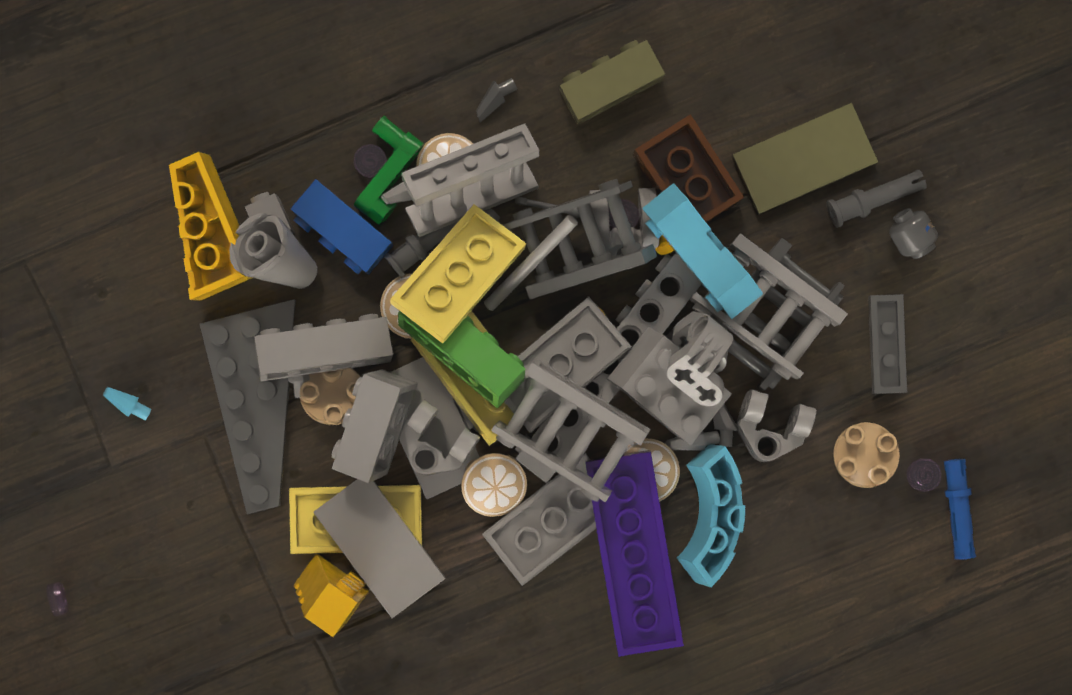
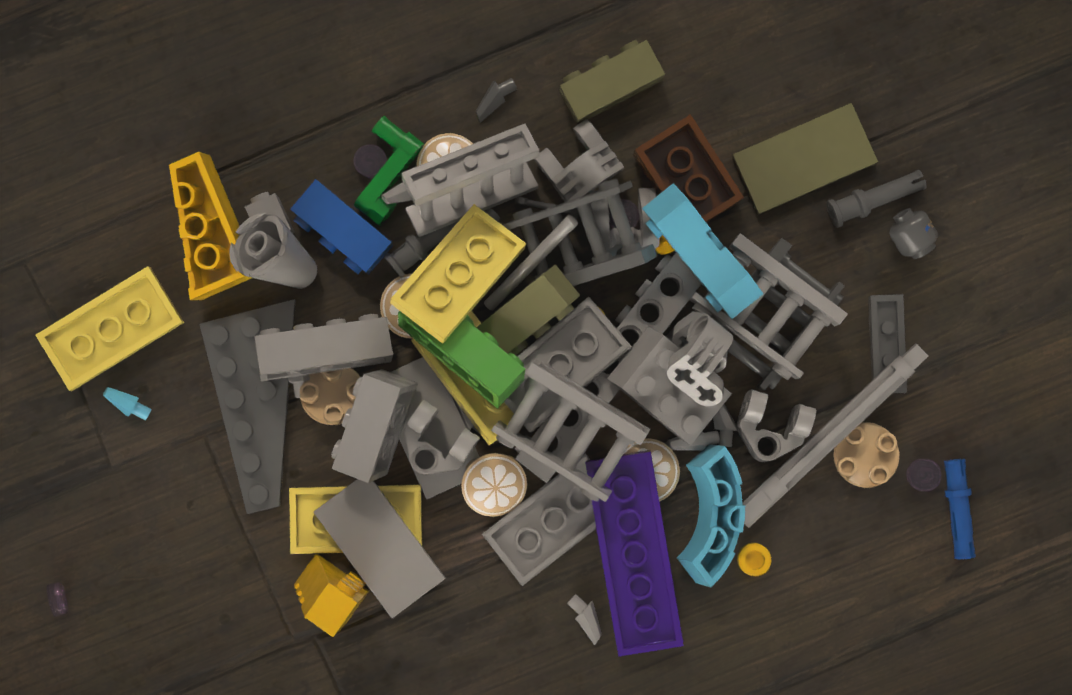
(109, 328): none -> light yellow plate
(531, 310): none -> olive brick
(584, 172): none -> light grey piece
(586, 617): none -> light grey bar
(754, 559): none -> yellow tile
(832, 434): none -> light grey piece

